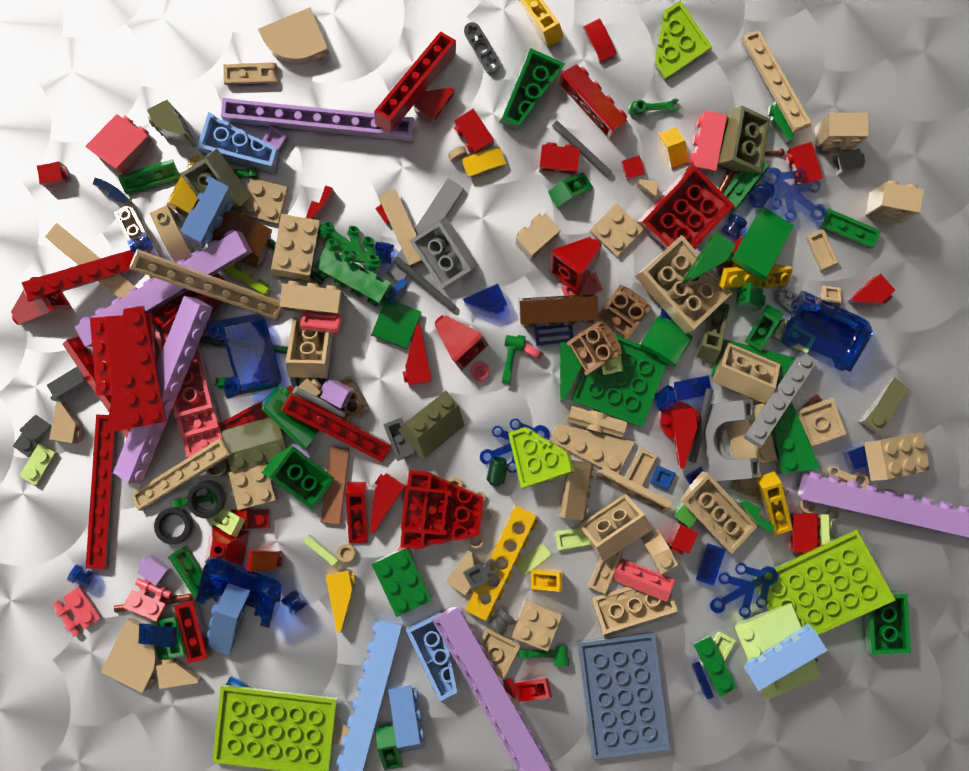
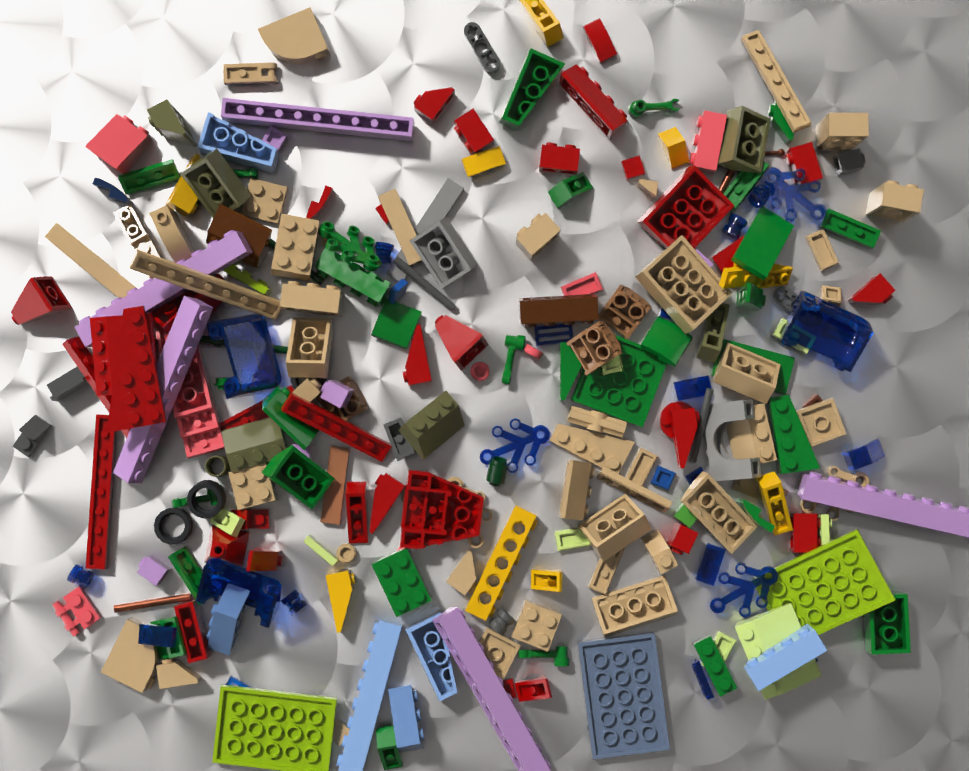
(38, 464): yellowish green plate -> none
(52, 174): red brick -> none
(65, 424): tan slope -> none
(77, 276): red plate -> none
(141, 243): clear blue wheel -> none
(146, 606): coral plate -> none
(181, 474): tan tile -> none
(207, 213): medium blue wedge -> none
(319, 402): light grey bar -> none
(321, 322): coral tile -> none
(415, 82): red brick -> none
(457, 154): tan tile -> none
(477, 574): dark grey plate -> none
(487, 300): clear blue slope -> none
(533, 559): yellowish green sticker -> none
(538, 458): lime plate -> none
(575, 262): red slope -> none
(585, 151): dark grey bar -> none
(616, 230): tan plate -> none
(644, 579): coral slope -> none
(665, 398): clear blue plate -> none
(679, 41): lime plate -> none
(715, 252): green slope -> none
(764, 327): green slope -> none
(780, 399): light grey plate -> none
(884, 406): olive slope -> none
(896, 456): tan brick -> none

